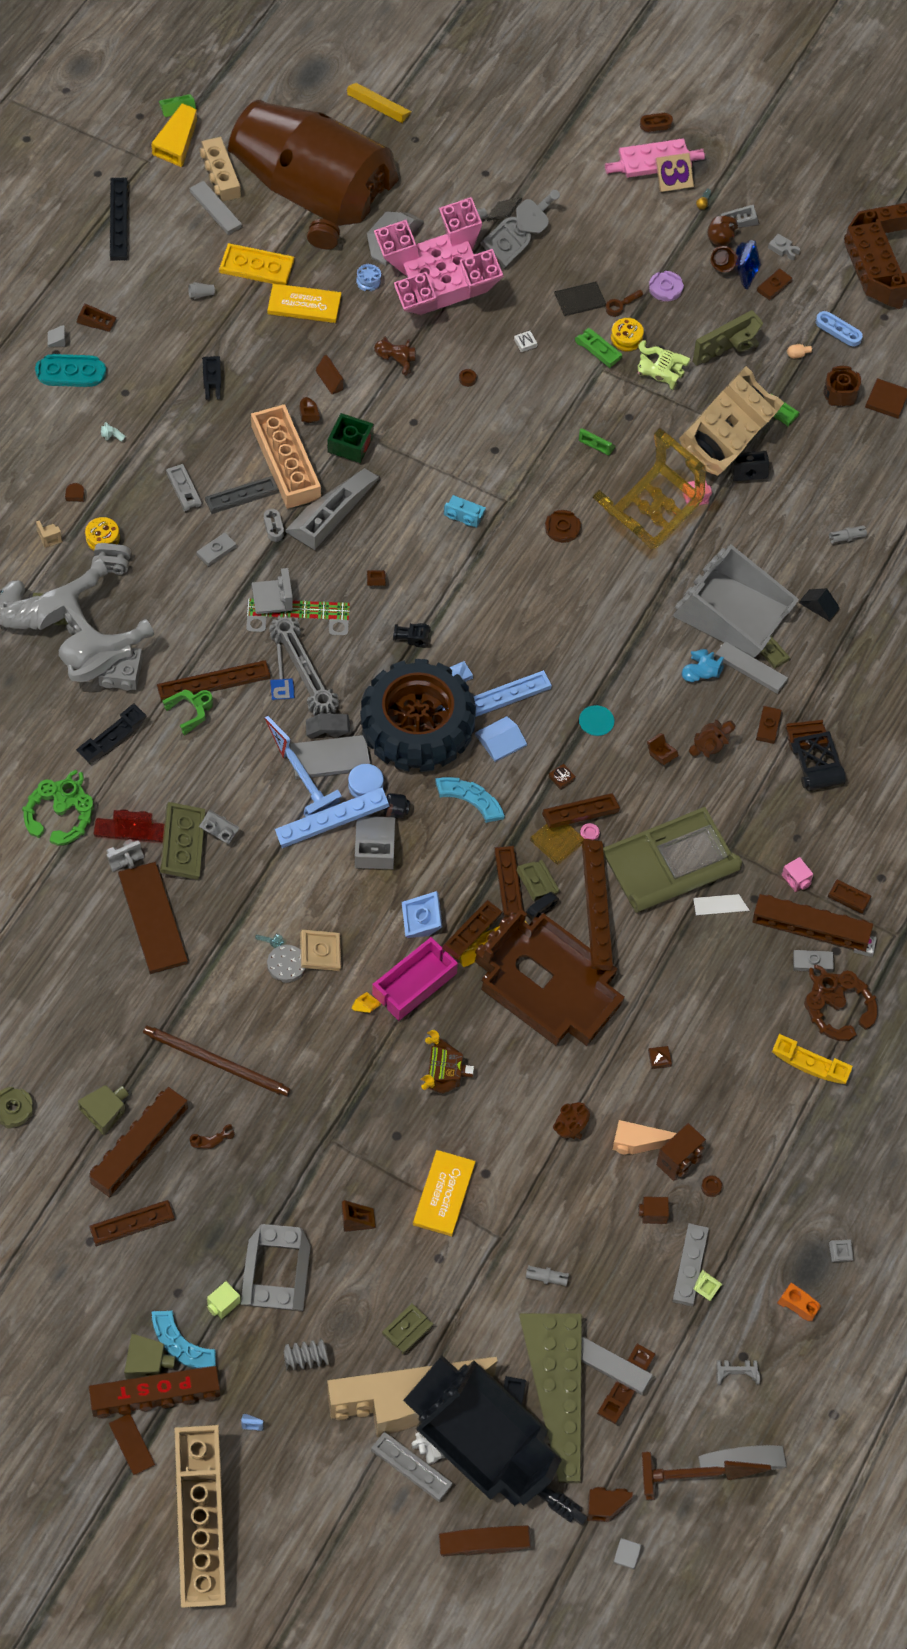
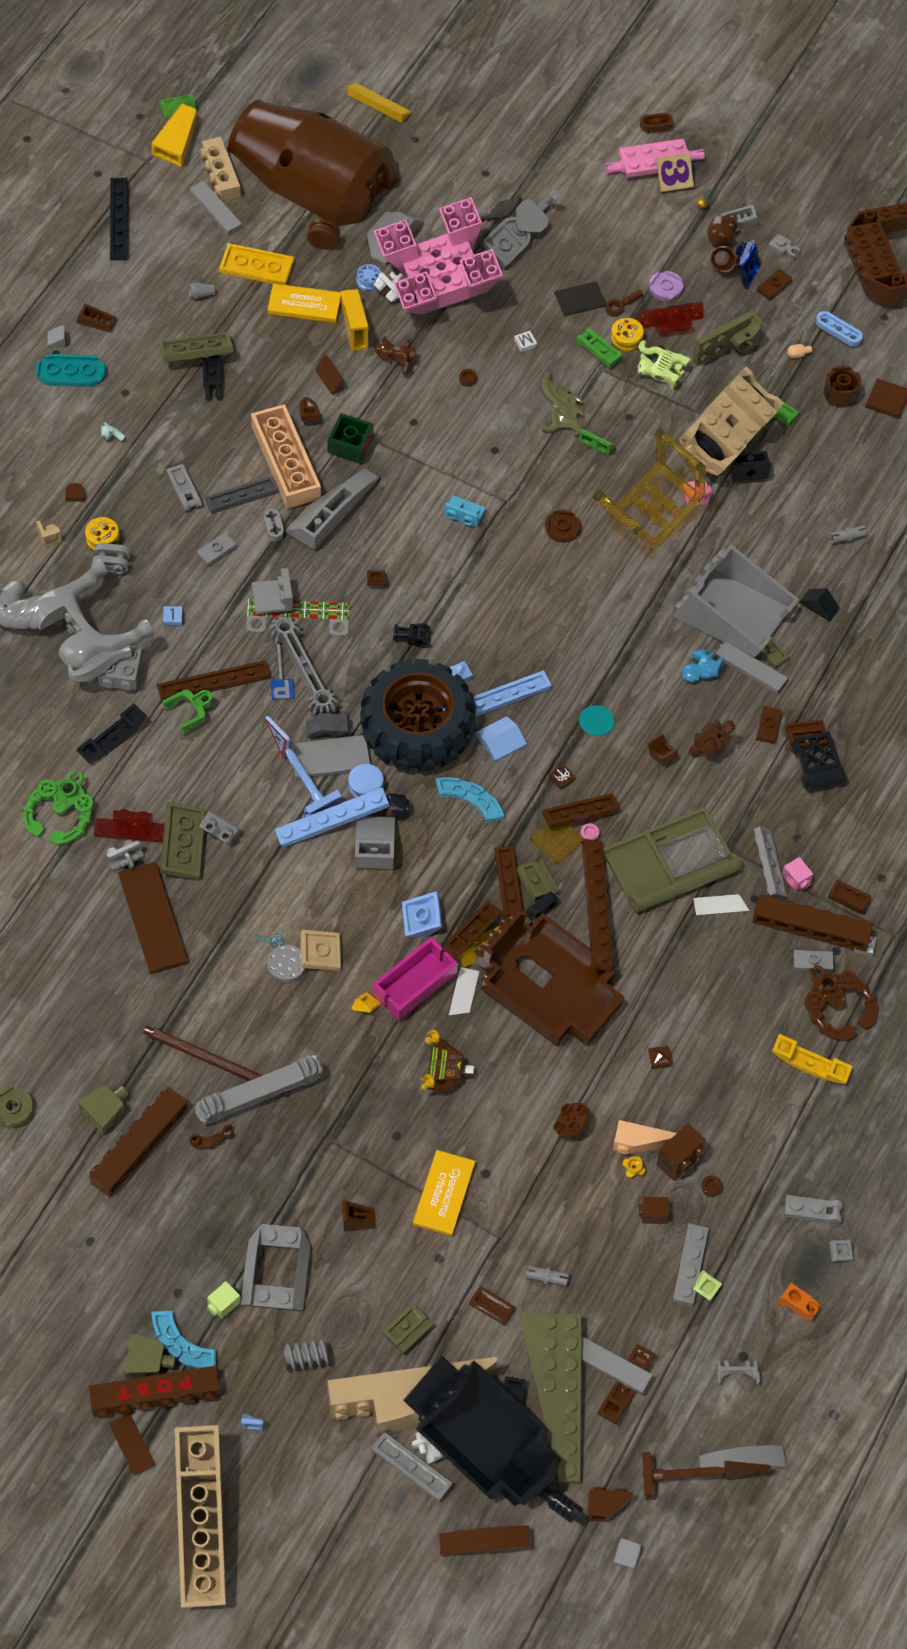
(132, 1223): reddish brown tile -> none
(172, 615): none -> light blue tile
(195, 347): none -> olive plate
(269, 1085): none -> light grey arm
(354, 319): none -> yellow slope
(383, 280): none -> white hips
(464, 991): none -> white sticker
(492, 1305): none -> reddish brown tile
(564, 406): none -> olive piece
(633, 1161): none -> yellow plate
(671, 318): none -> clear red bracket
(770, 863): none -> light grey plate
(813, 1209): none -> light grey plate

